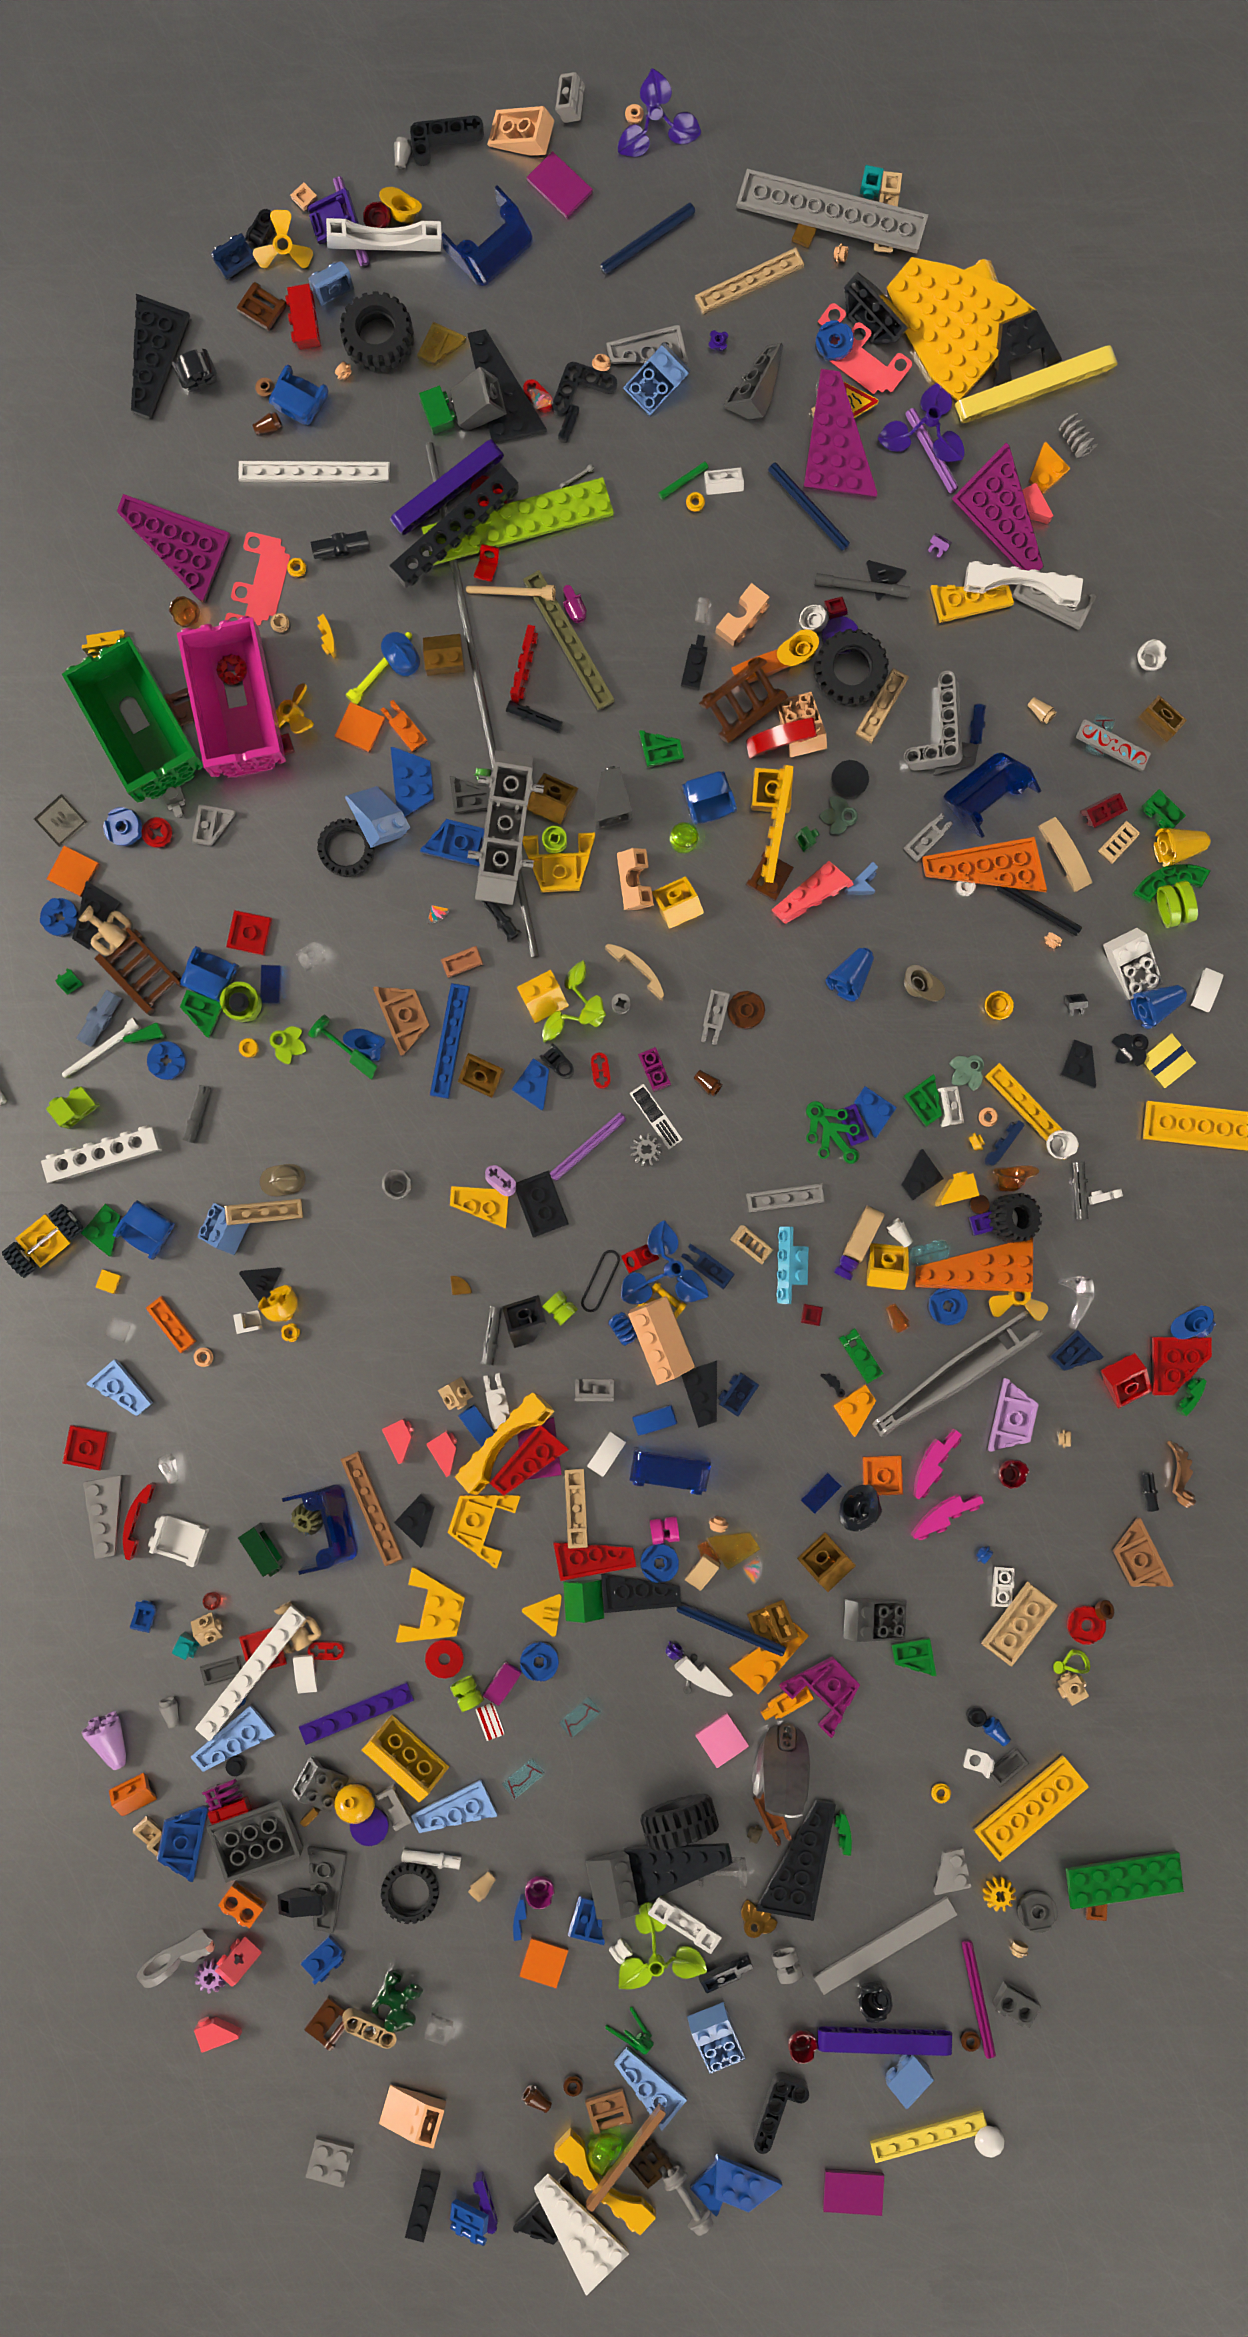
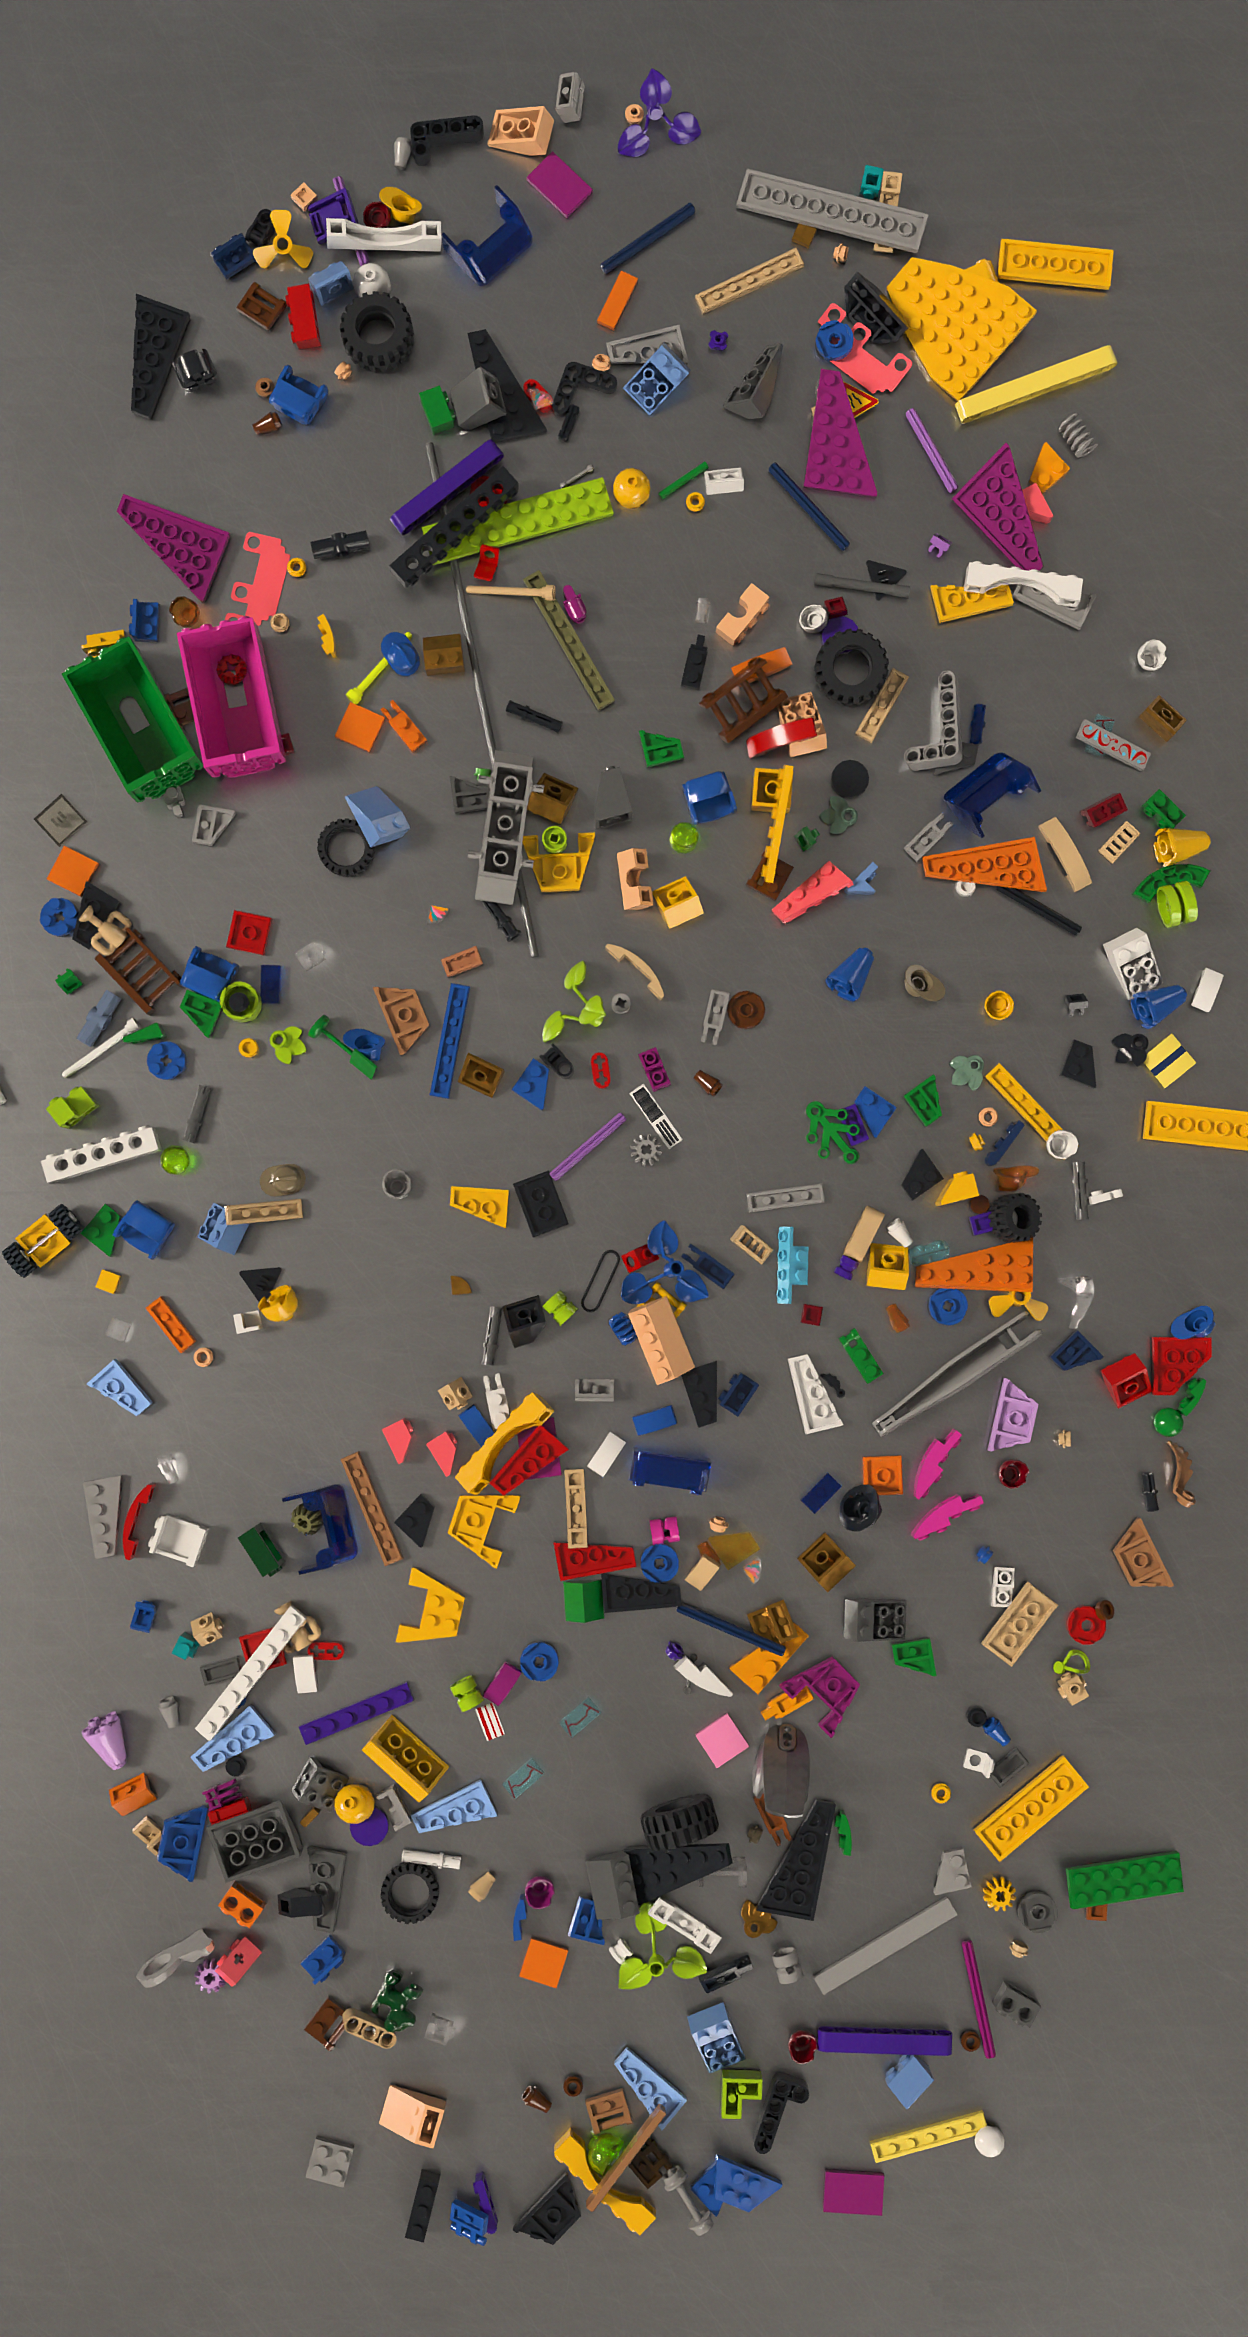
(85, 1447): red tile -> none
(114, 821): plate -> none
(144, 621): none -> blue bracket
(148, 835): red gear -> none
(174, 1159): none -> clear neon green hair
(206, 1598): clear red bush -> none
(215, 2032): coral slope -> none
(285, 1332): yellow plate -> none
(292, 713): yellow piece -> none
(314, 471): white tile -> none
(371, 278): none -> white cylinder
(411, 781): blue wing -> none
(439, 344): clear yellow wing -> none
(444, 1670): red tile -> none
(454, 841): blue wing -> none
(499, 1181): lavender beam -> none
(518, 691): red wing -> none
(542, 996): yellow slope -> none
(545, 1613): yellow piece -> none
(584, 2239): white wing -> none
(617, 300): none -> orange tile
(631, 488): none -> yellow cylinder
(641, 2042): green plant -> none
(738, 2086): none -> lime brick
(798, 648): yellow piece -> none
(814, 1404): none -> white wing
(855, 1408): light orange wing -> none
(875, 2001): black hair -> none
(935, 403): dark purple plant -> none
(950, 1106): white slope -> none
(1019, 337): black wing -> none
(1042, 710): tan cone -> none
(1053, 940): light nougat plate -> none
(1055, 264): none -> yellow plate
(1168, 1422): none -> green hair

